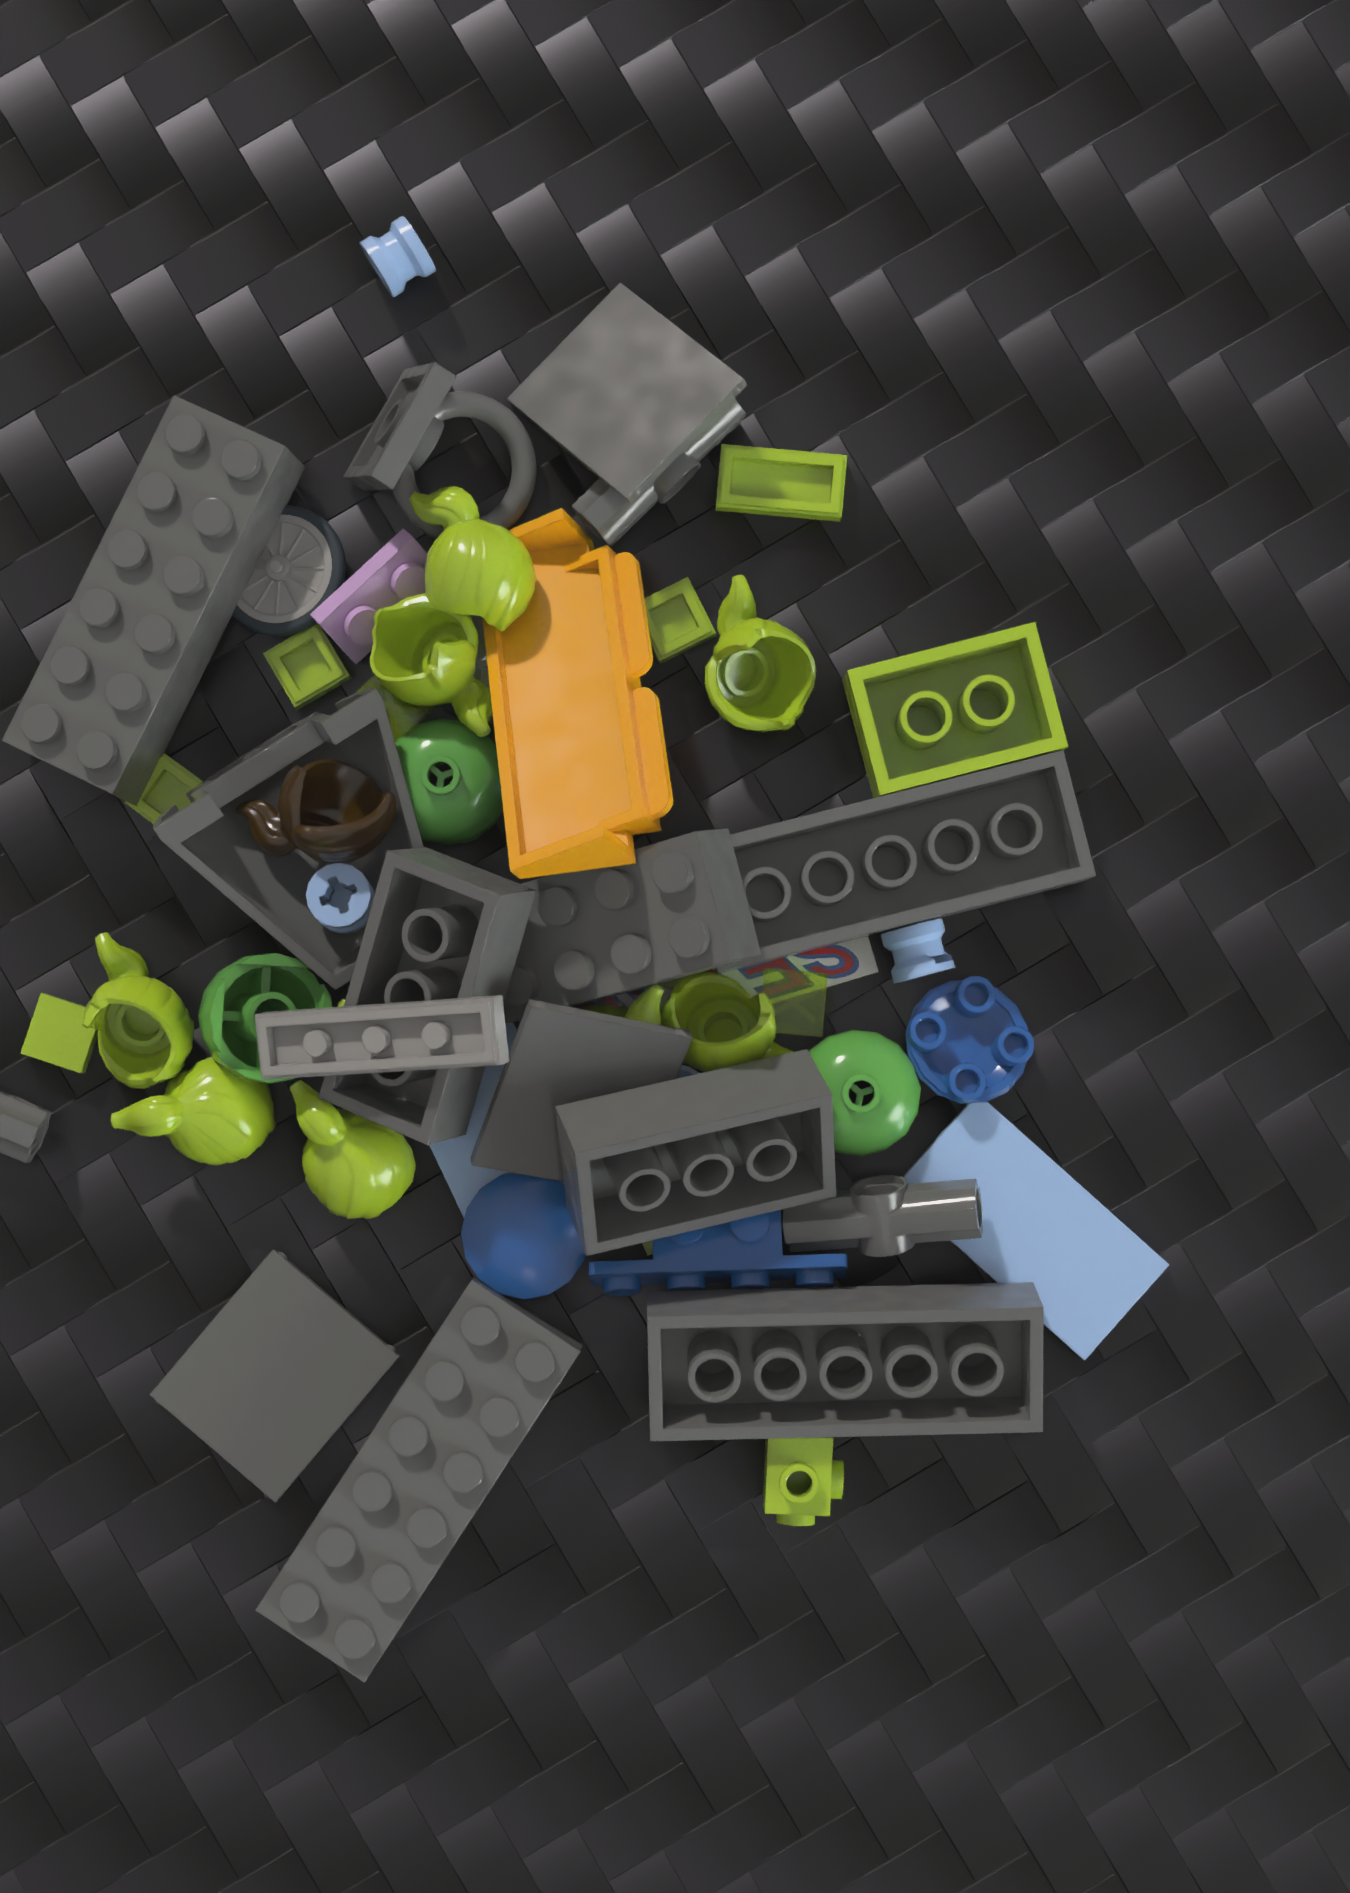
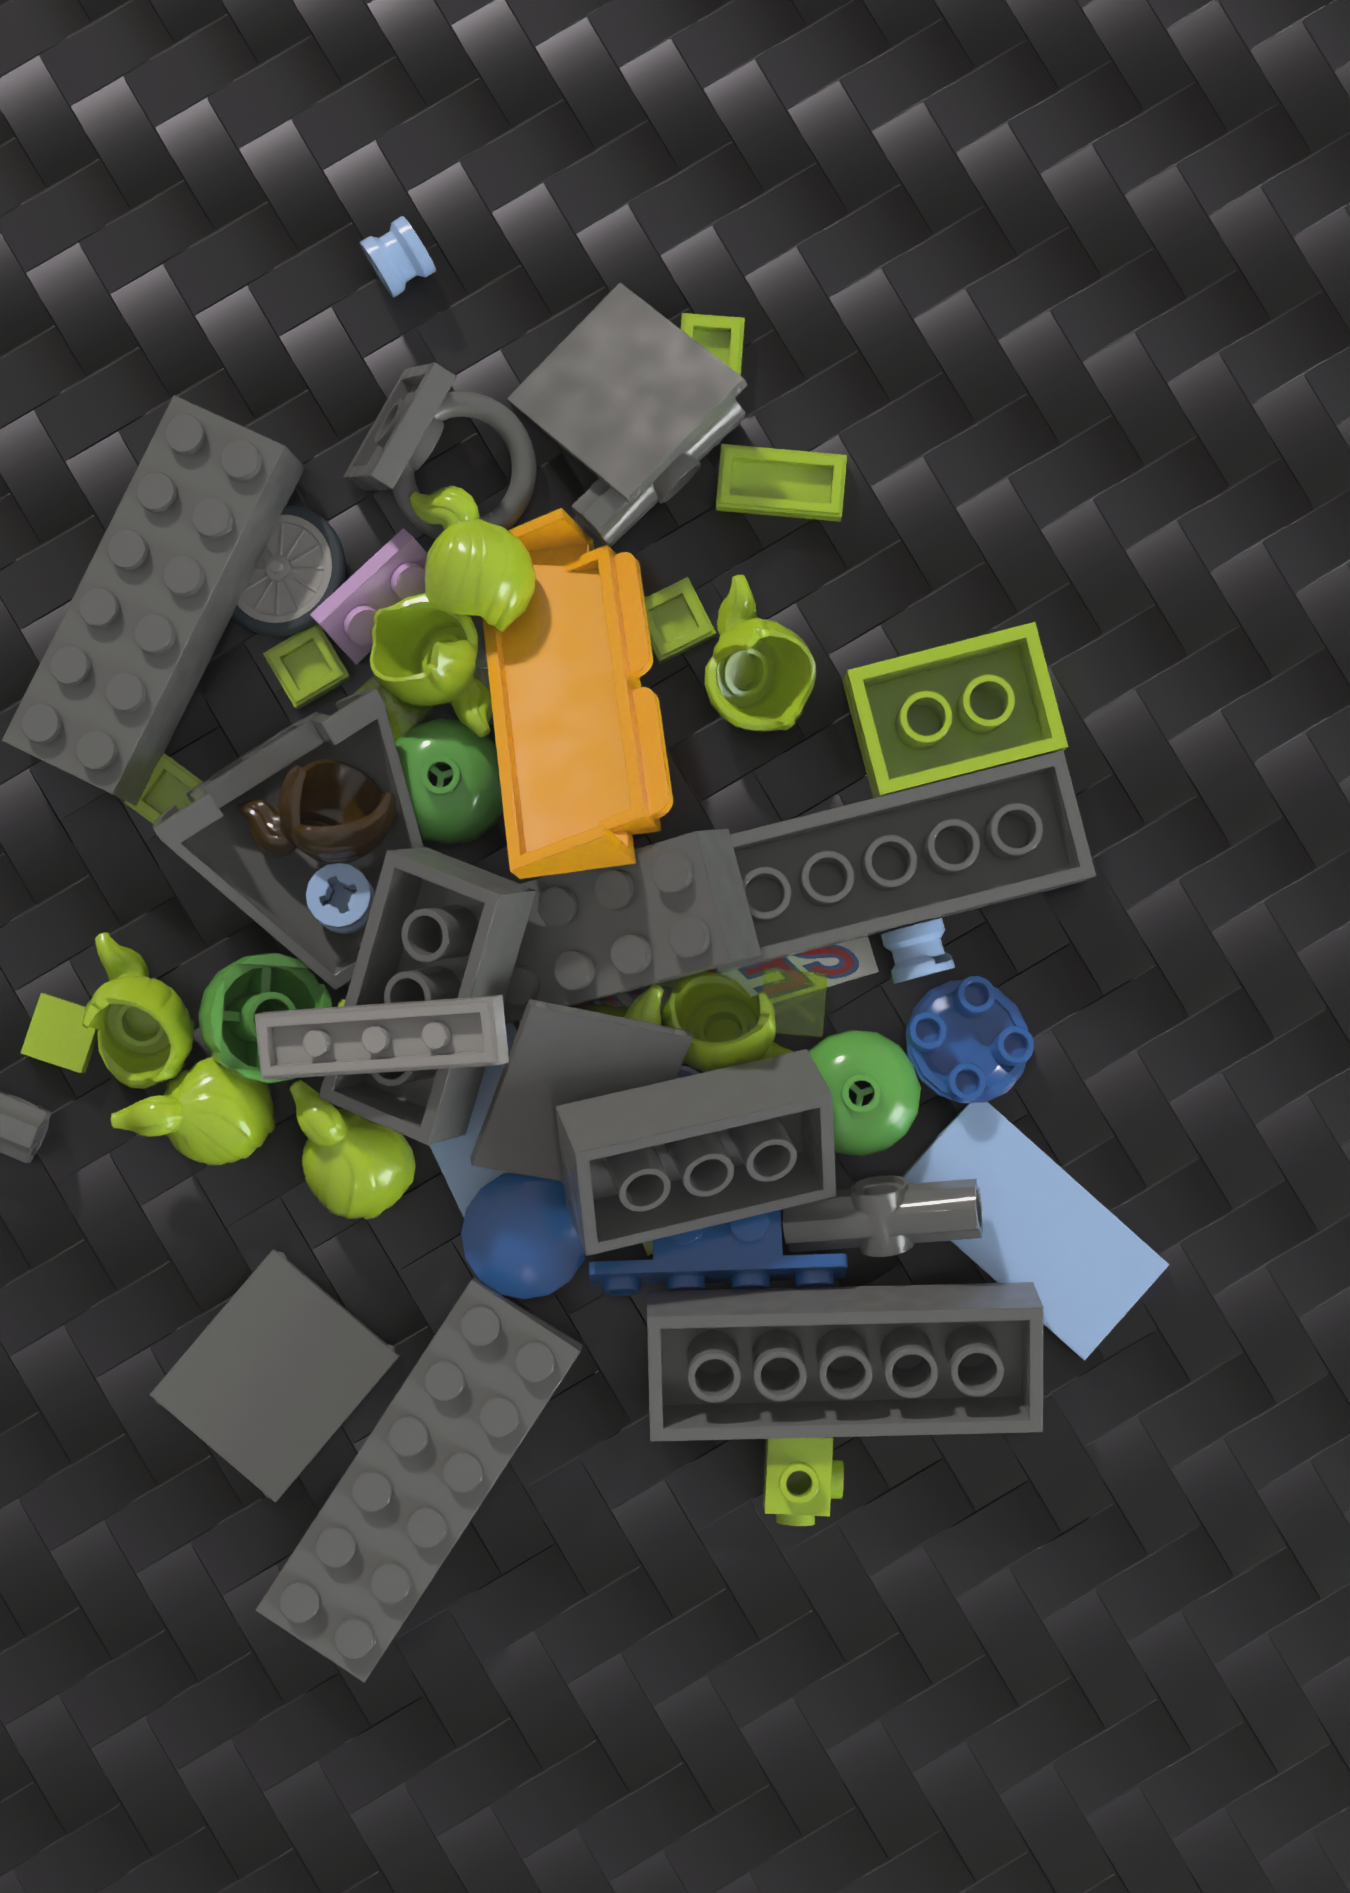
(718, 335): none -> lime tile

